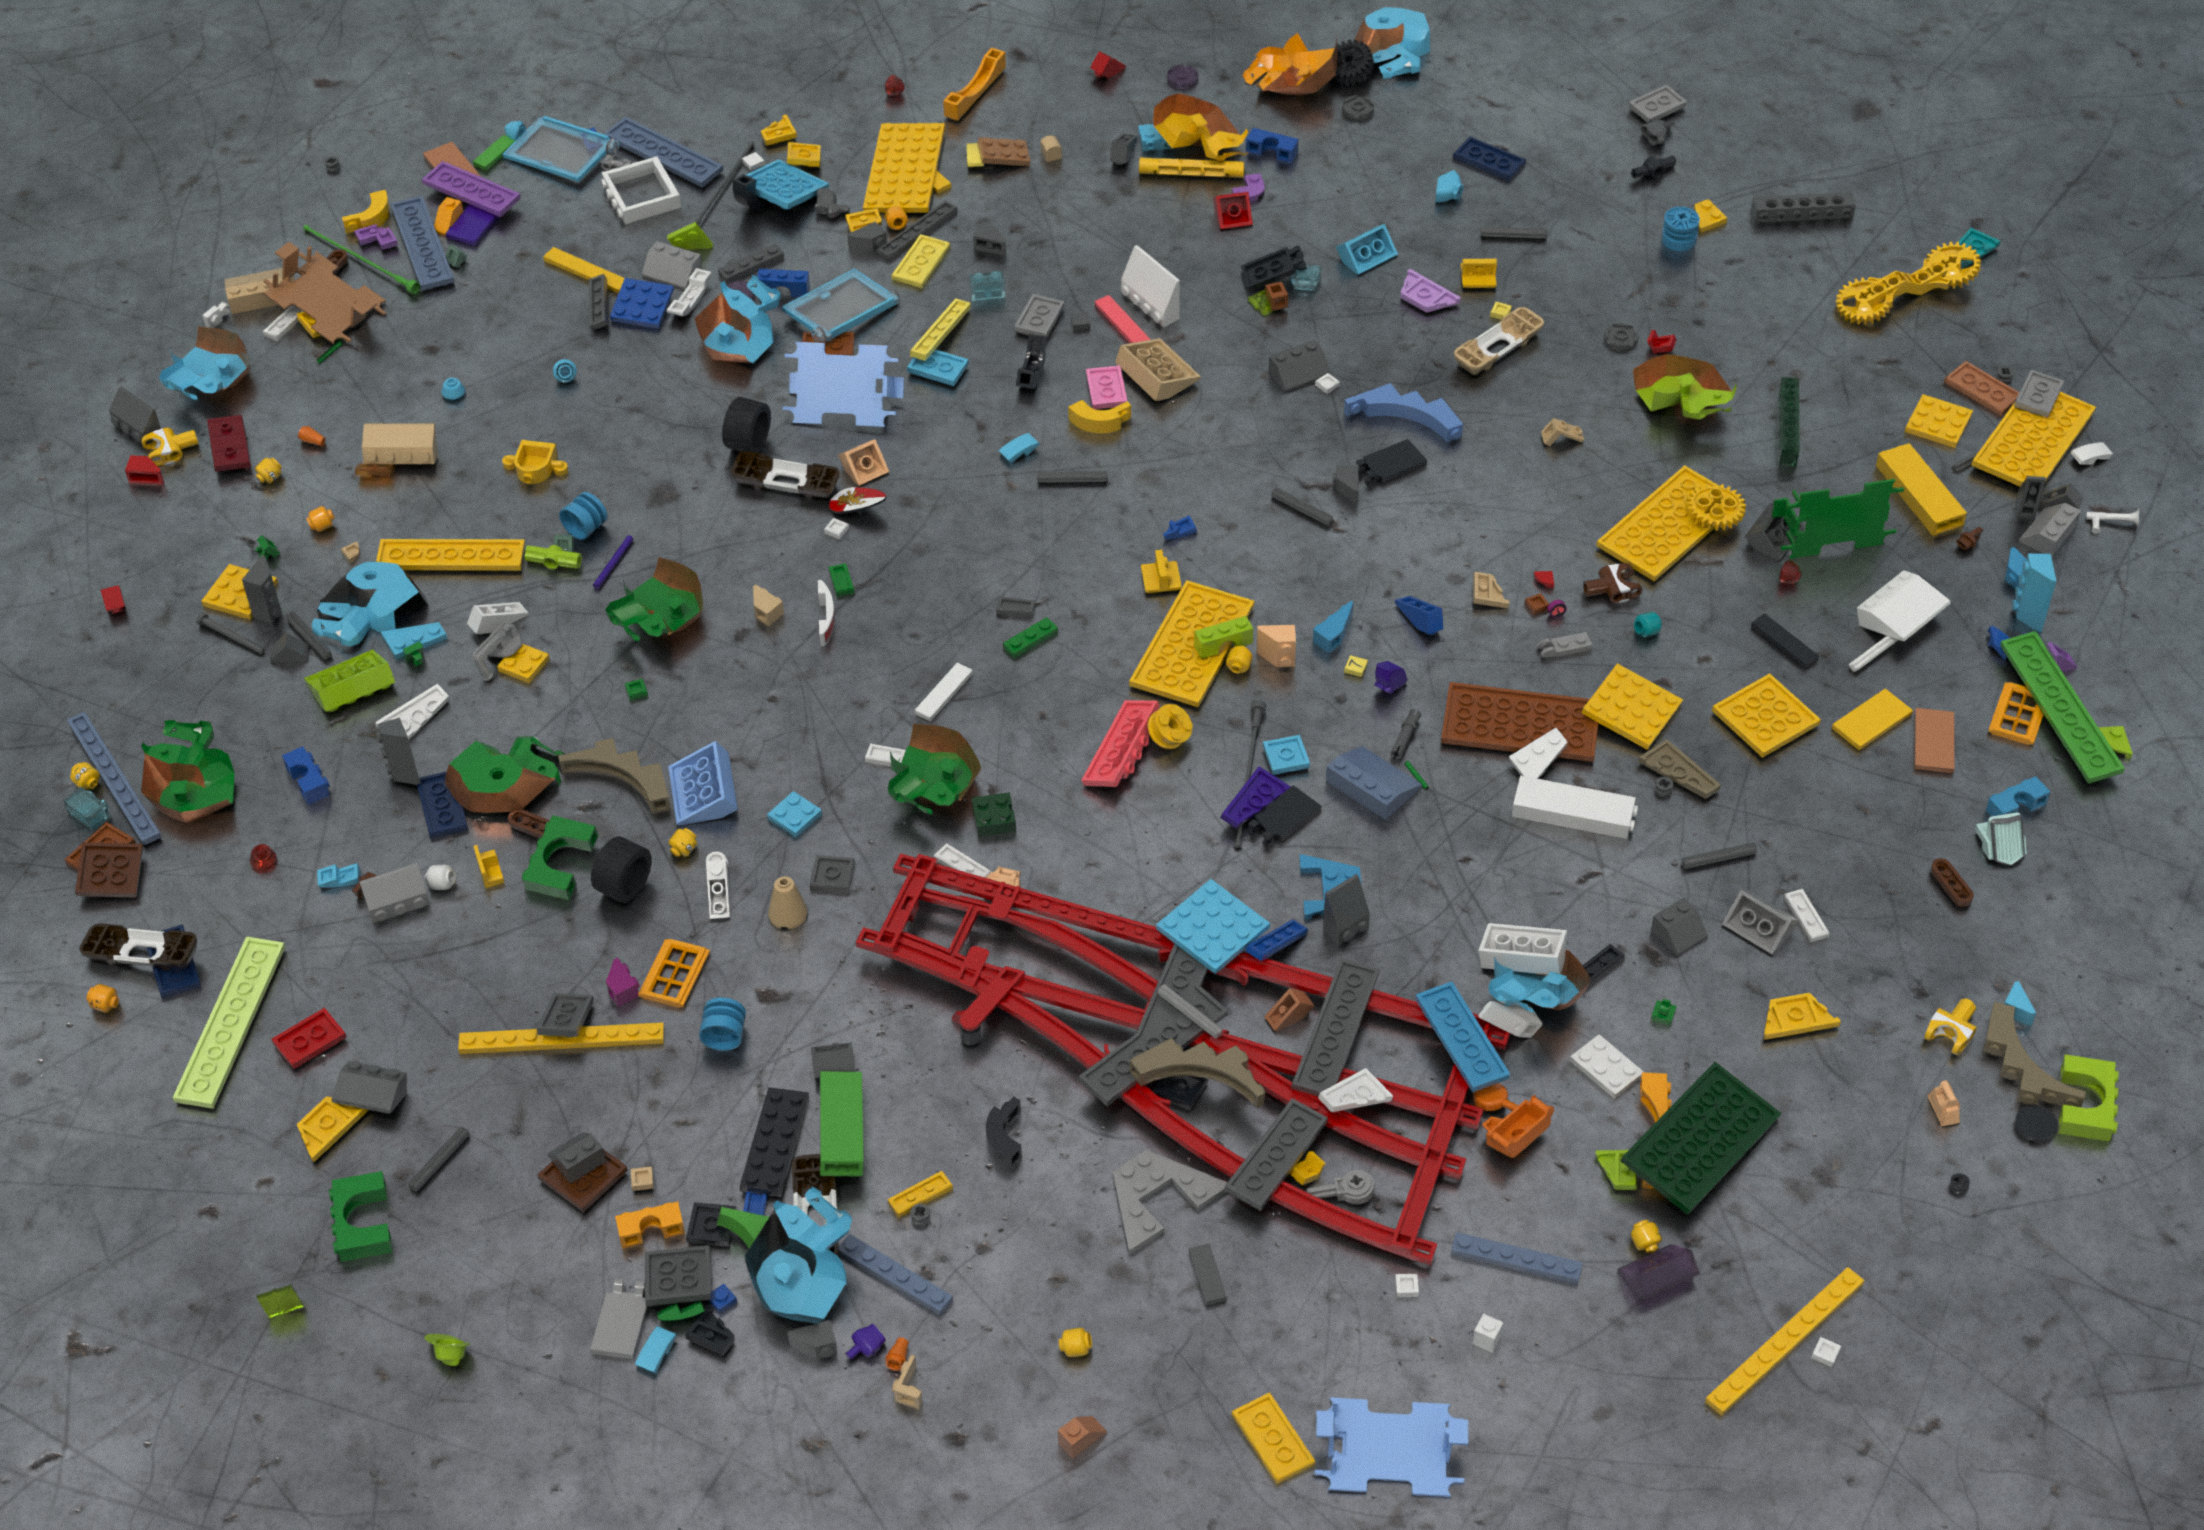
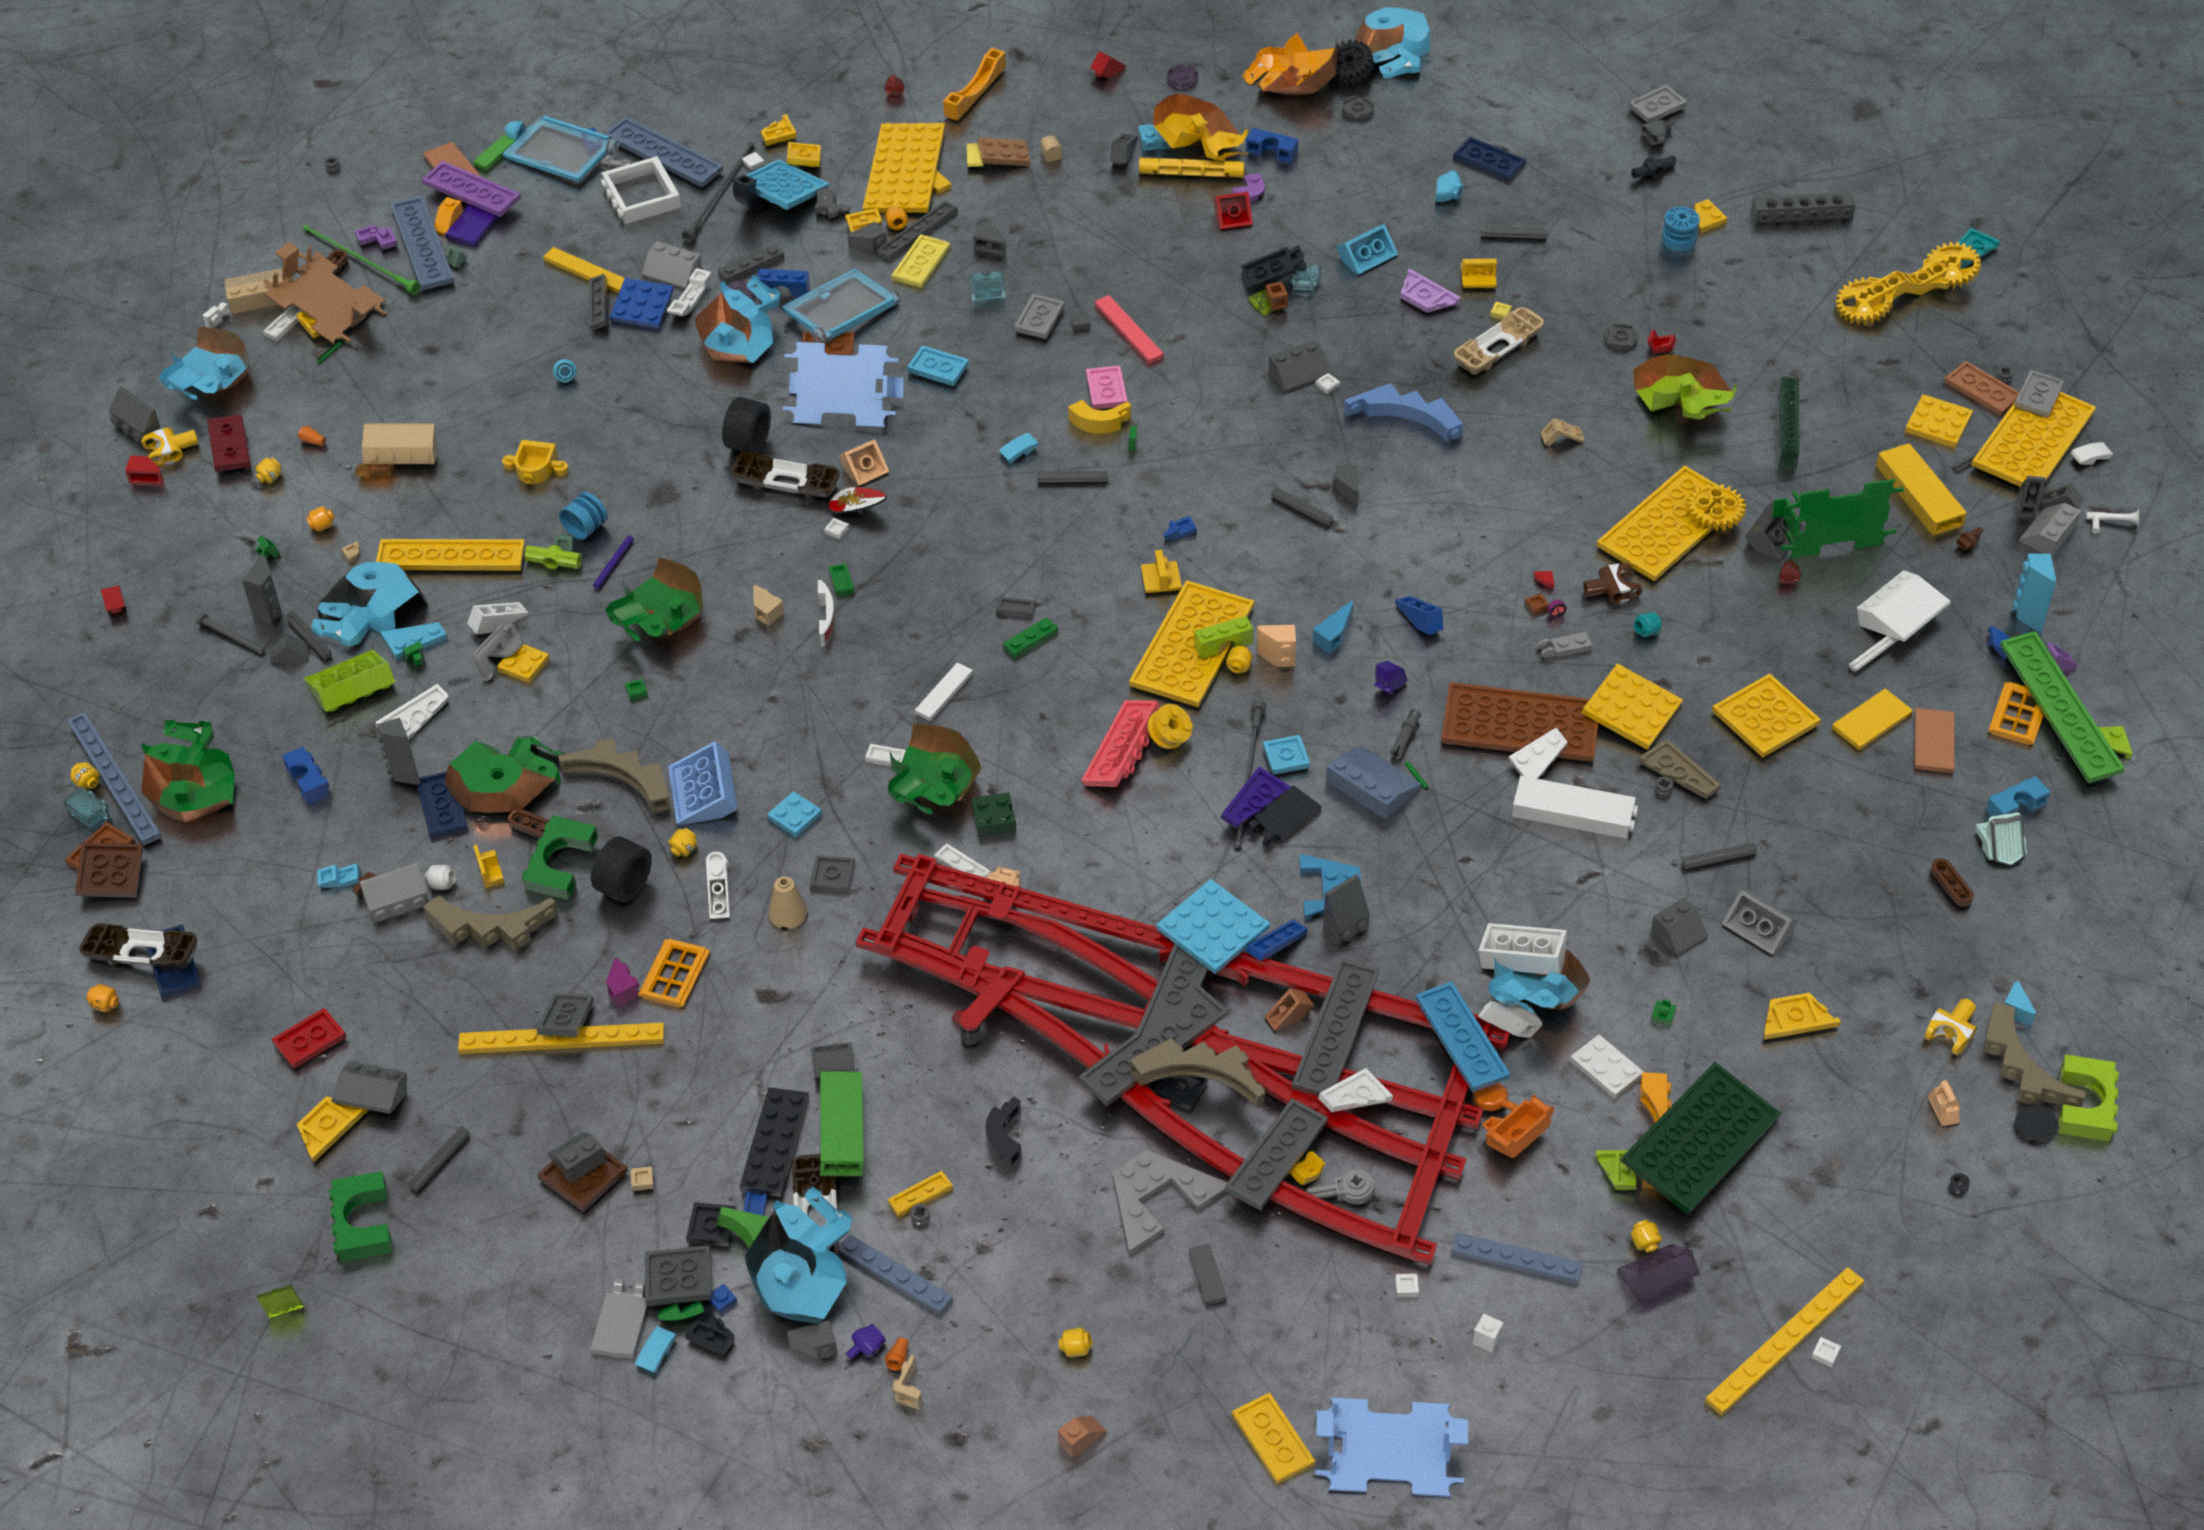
(229, 593): yellow plate -> none
(229, 1023): yellowish green plate -> none
(262, 857): clear red cone -> none
(375, 214): yellow arch -> none
(447, 1348): lime piece -> none
(452, 389): medium azure cone -> none
(486, 928): none -> dark tan arch
(633, 1224): light orange arch -> none
(690, 238): lime wing -> none
(722, 1024): dark azure wheel -> none
(940, 329): light yellow plate -> none
(1032, 369): black arch -> none
(1132, 438): none -> green tile
(1151, 287): white slope -> none
(1156, 368): tan slope -> none
(1190, 1011): light grey axle -> none
(1356, 666): light yellow tile -> none
(1391, 462): black tile -> none
(1487, 591): tan wing -> none
(1603, 963): black tile -> none
(1785, 640): black tile -> none
(1807, 915): white tile -> none
(2014, 567): dark azure slope -> none

